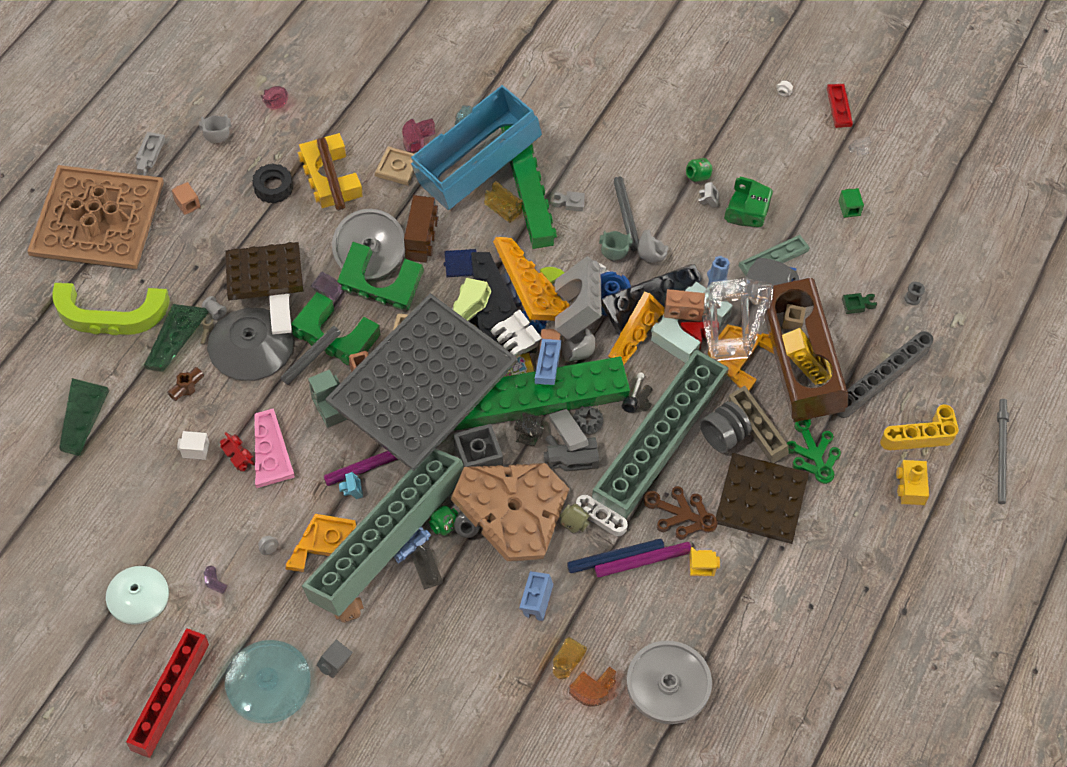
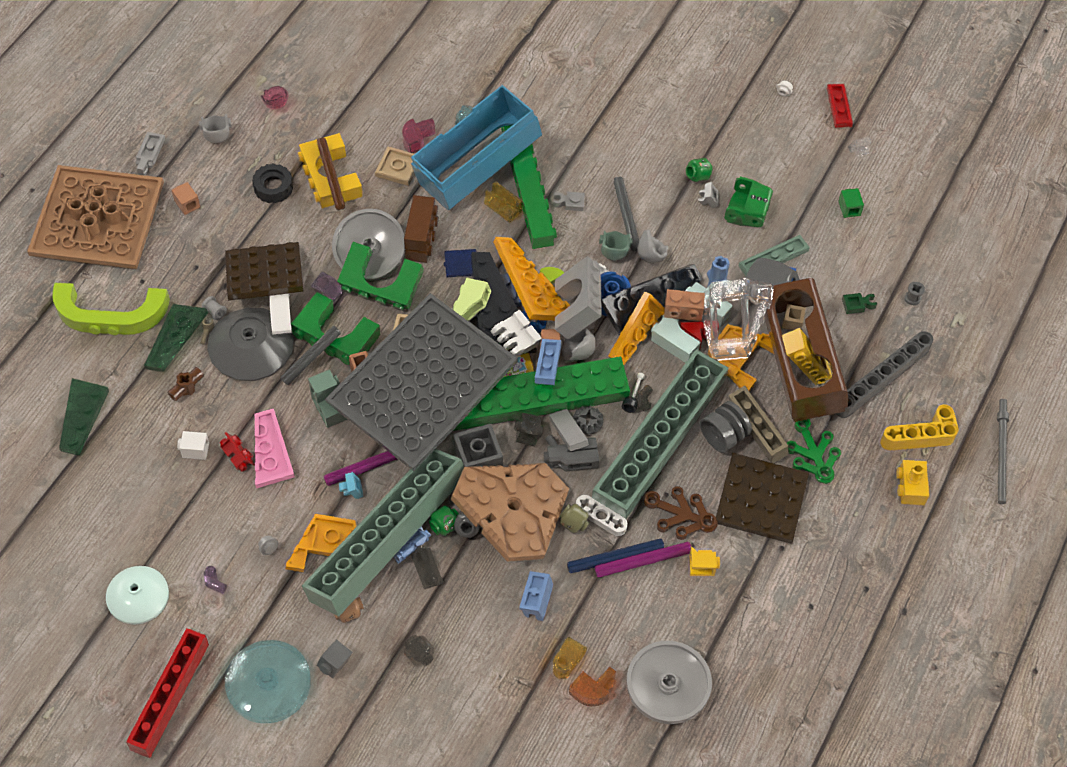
(419, 650): none -> clear smoke head

